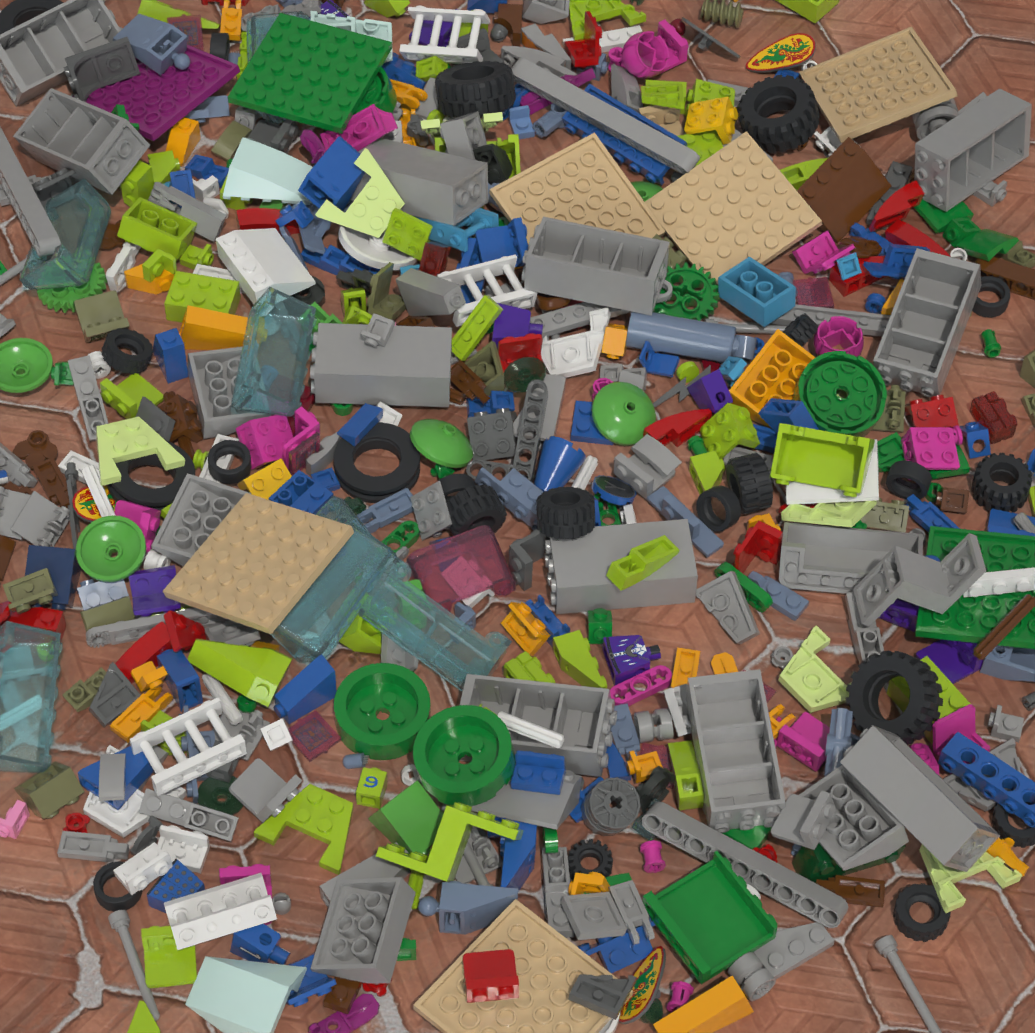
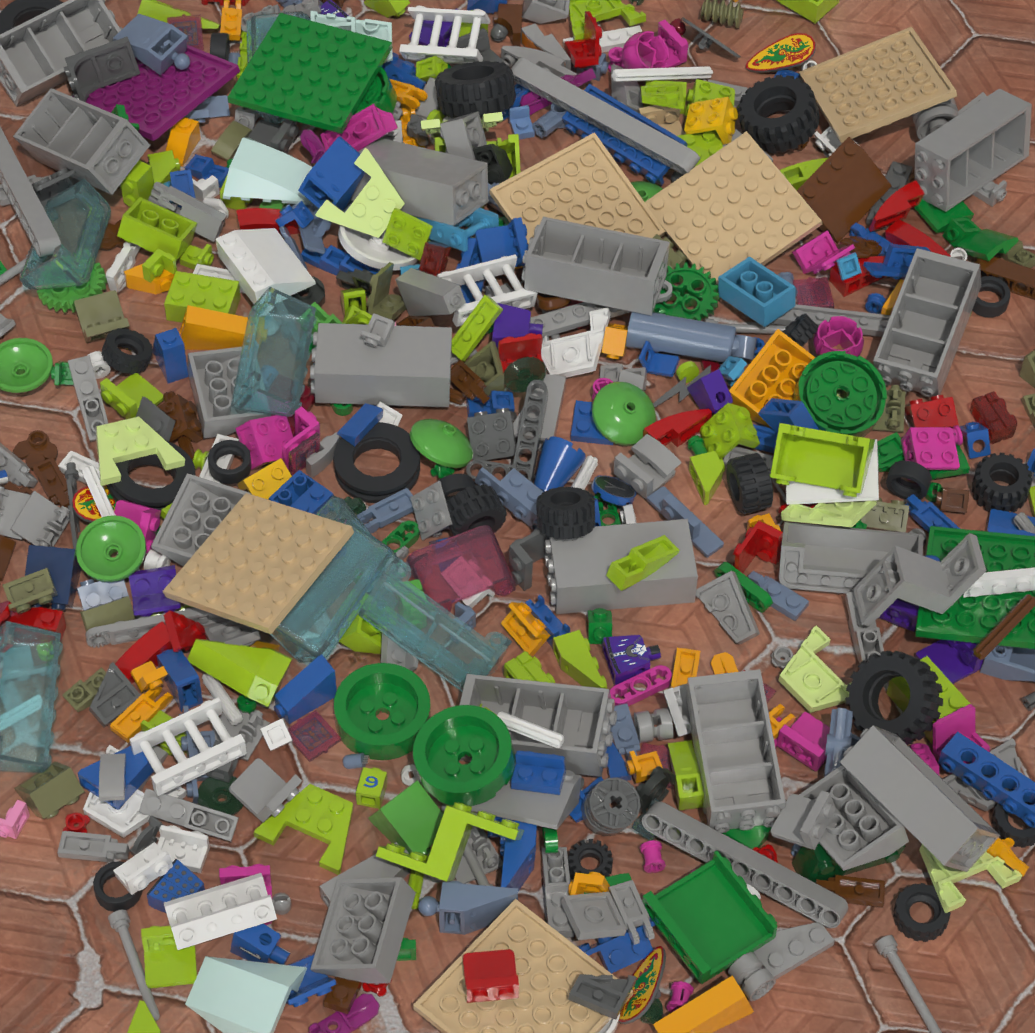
(327, 479): blue tile -> none
(670, 73): none -> white axle
(730, 503): black tyre -> none
(992, 347): green pin -> none
(1005, 725): light grey bracket -> none

